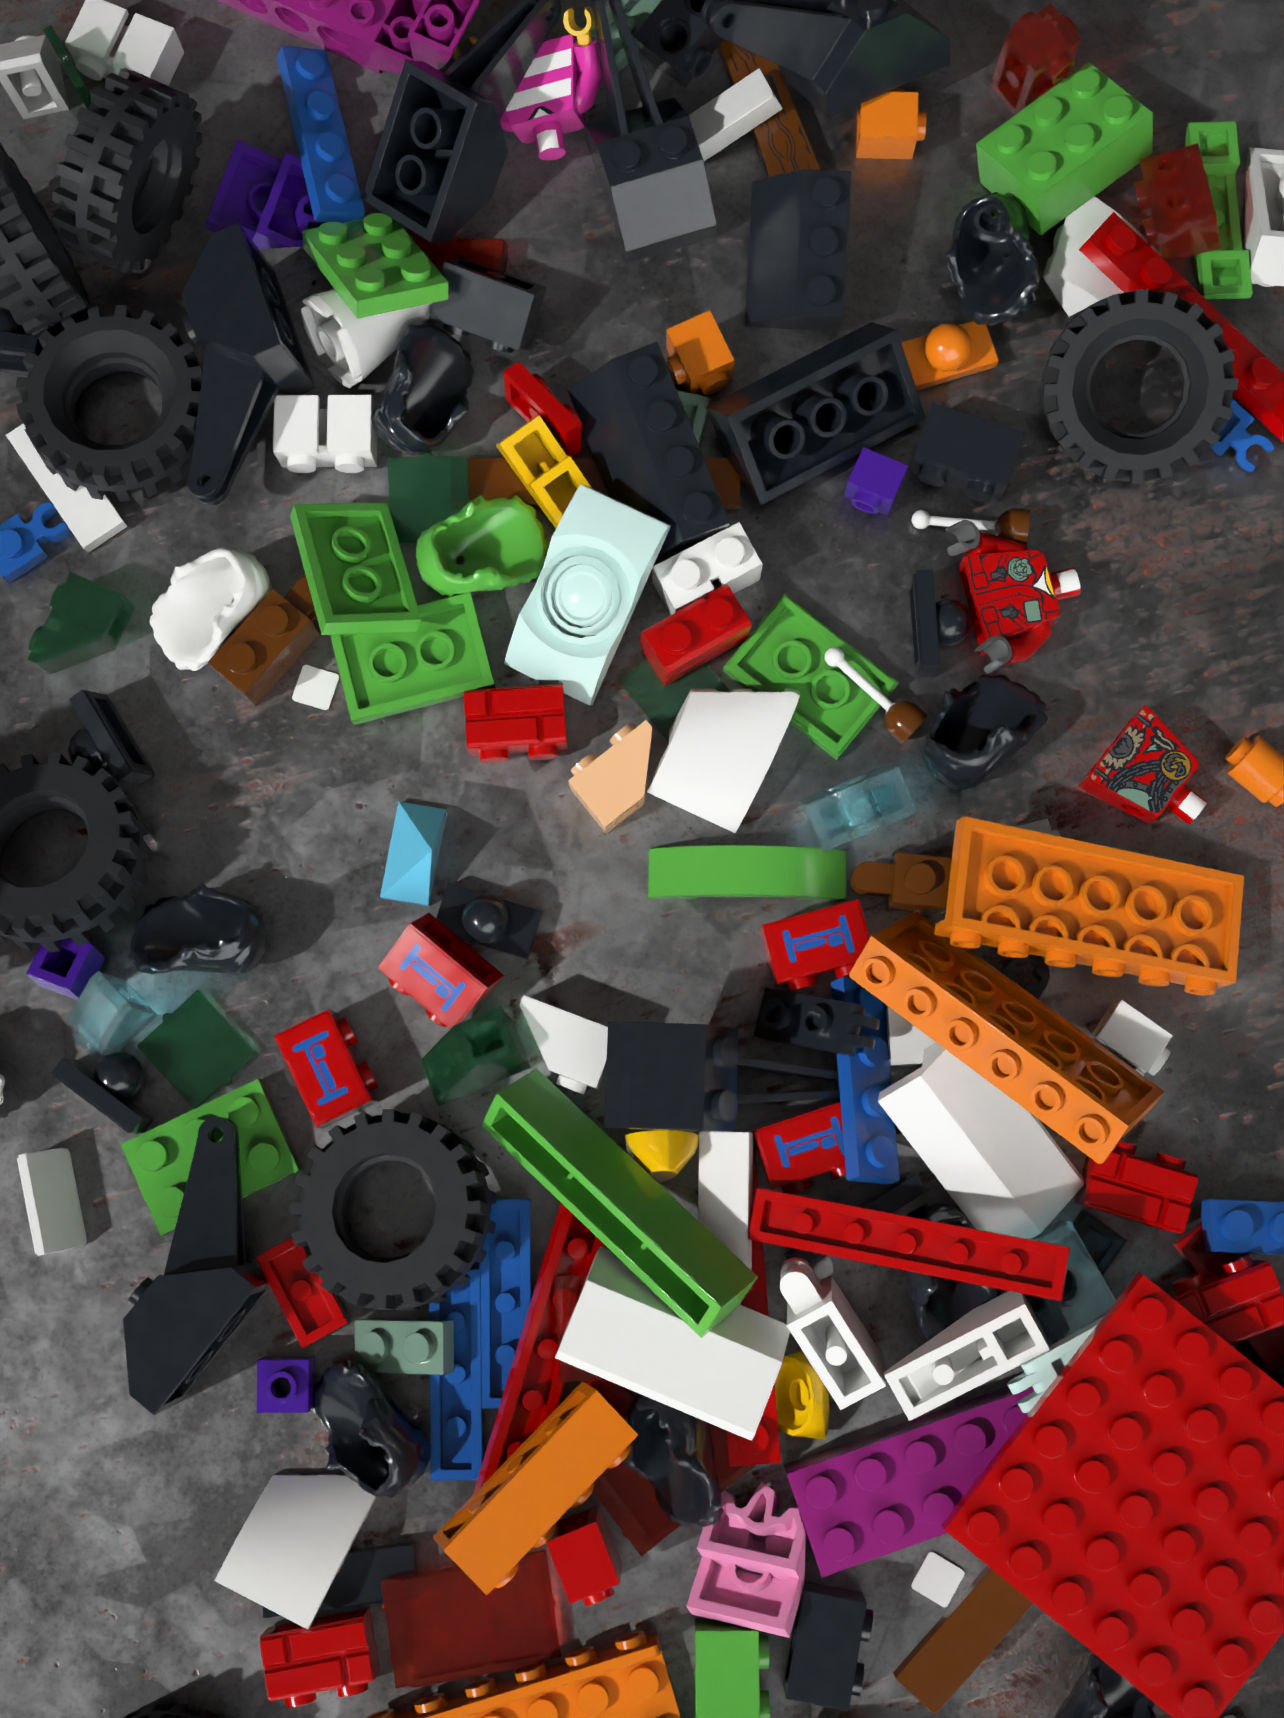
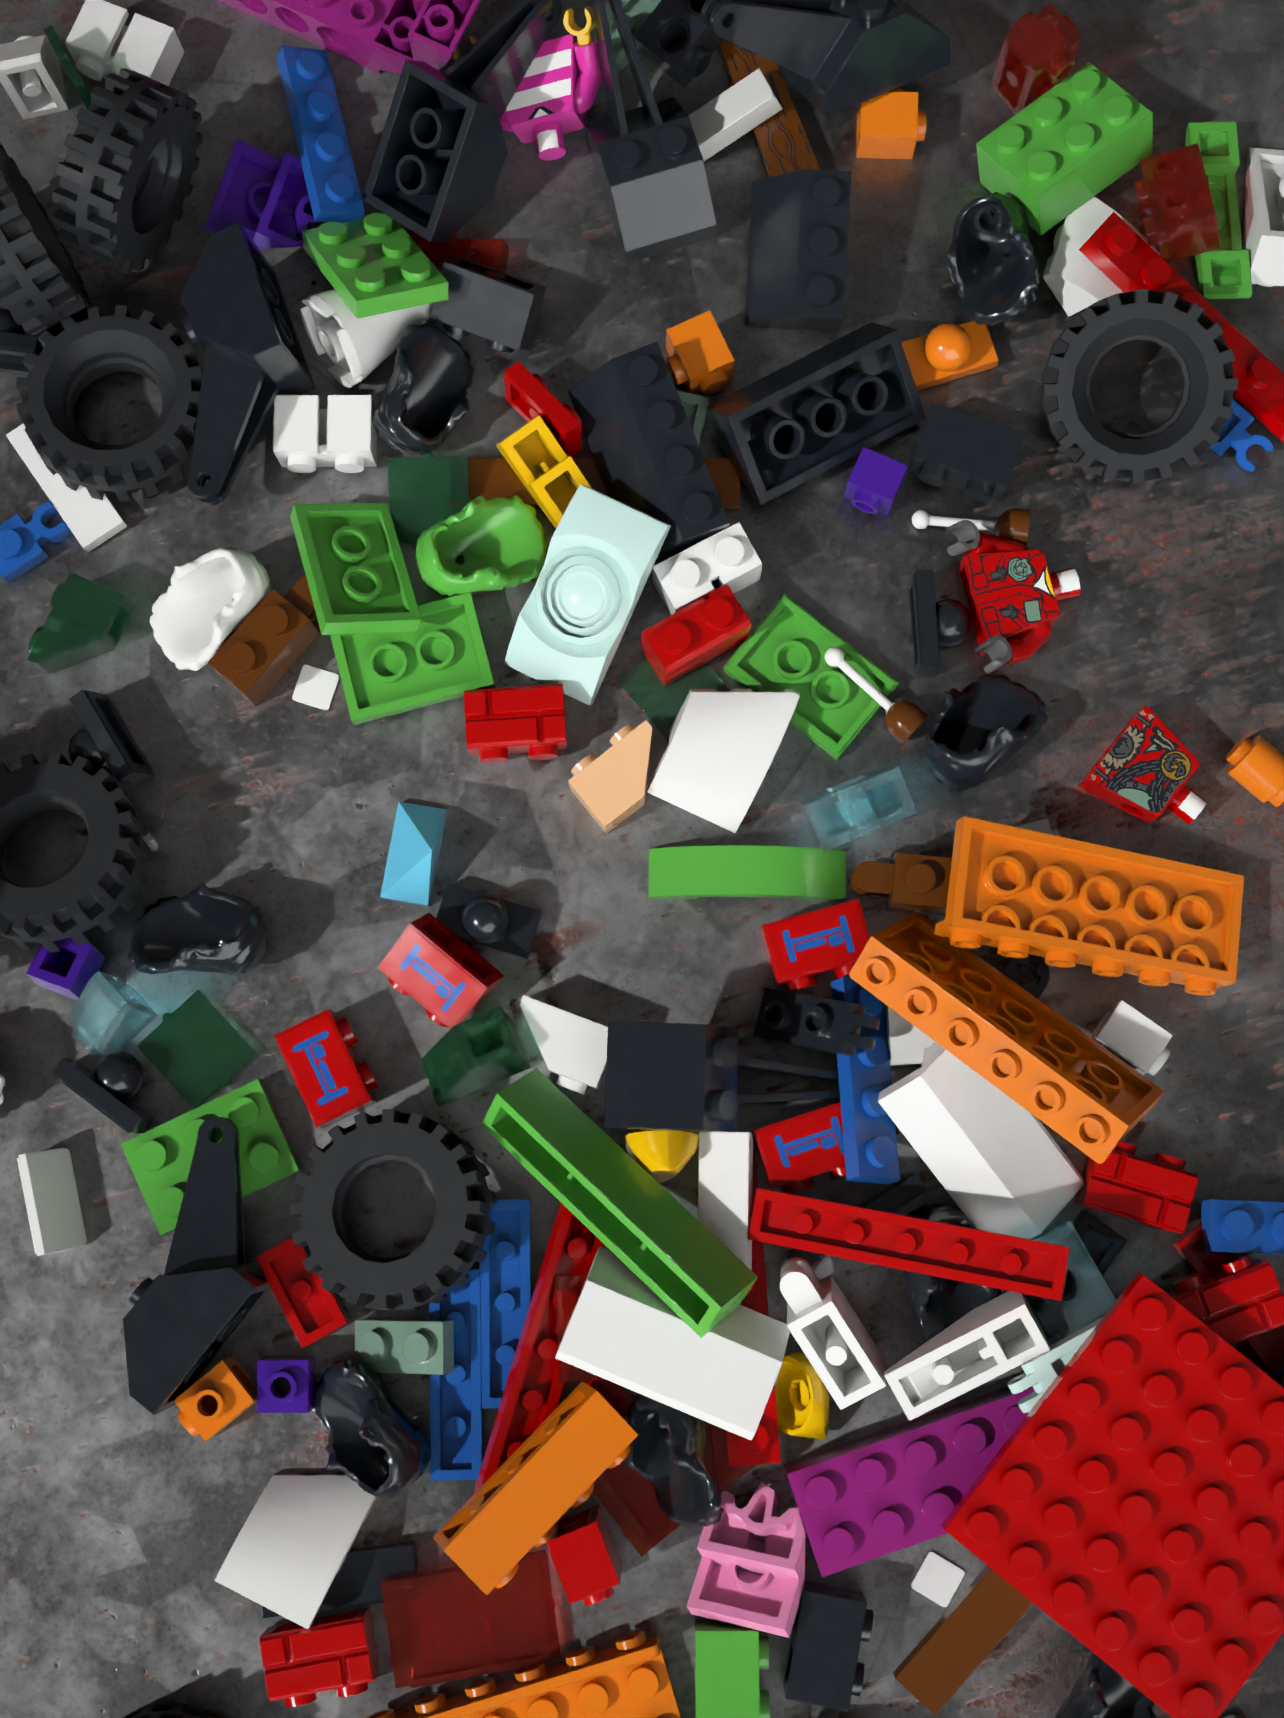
(216, 1399): none -> orange brick

